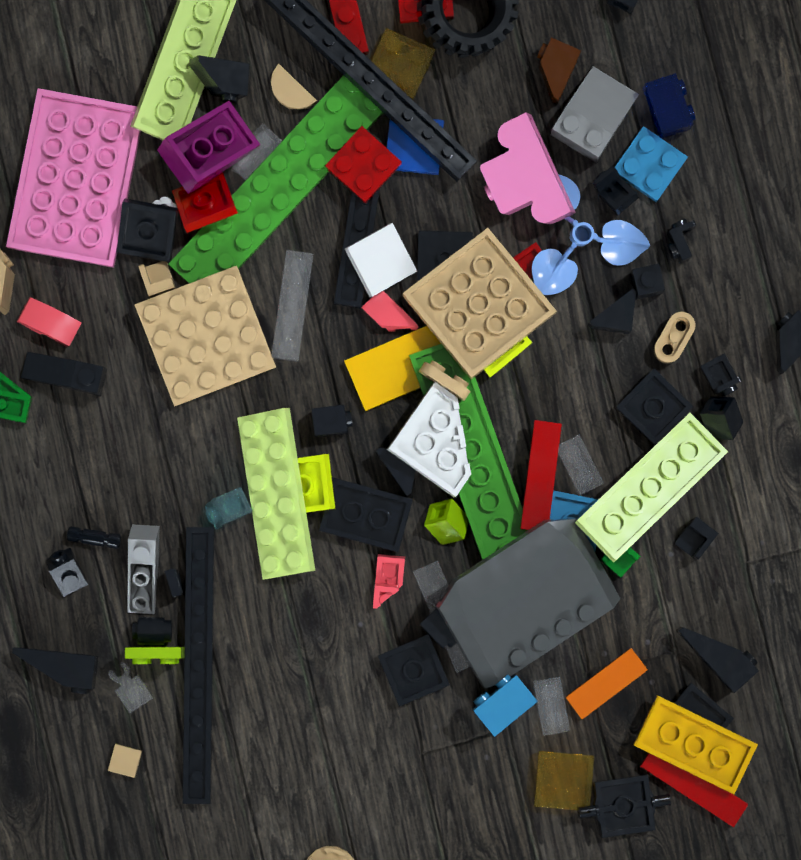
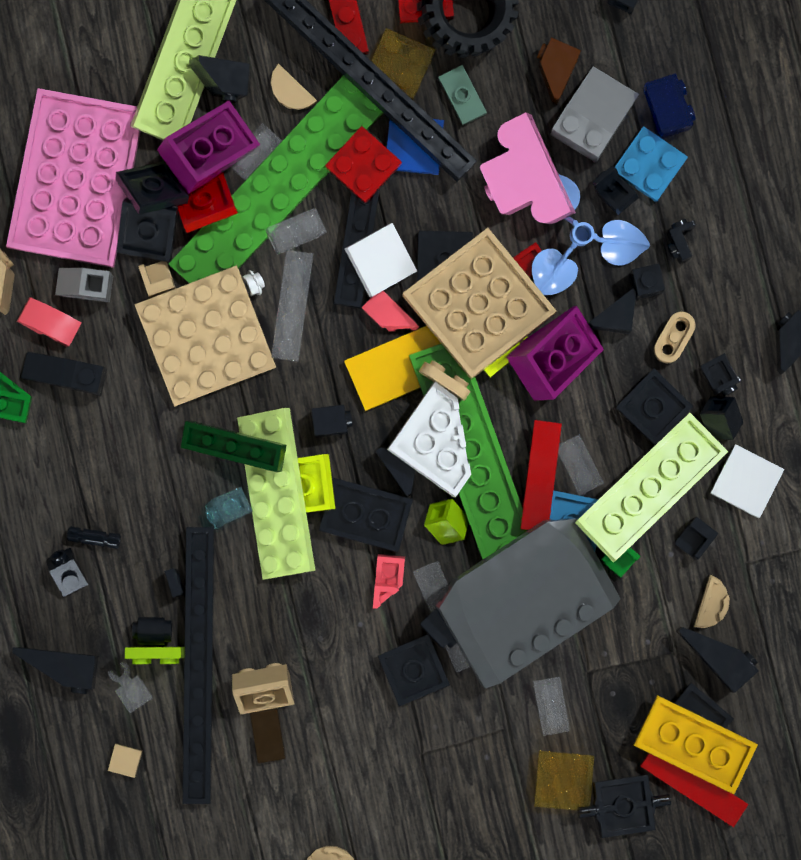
(84, 284): none -> light grey slope
(142, 568): light grey slope -> none
(152, 187): none -> black plate
(233, 446): none -> dark green plate
(253, 283): none -> white plate
(262, 688): none -> tan slope
(267, 735): none -> dark brown tile
(296, 231): none -> clear plate
(462, 95): none -> sand green plate
(503, 704): dark azure brick -> none
(555, 355): none -> magenta slope
(606, 683): orange tile -> none
(713, 604): none -> tan tile
(747, 481): none -> white tile

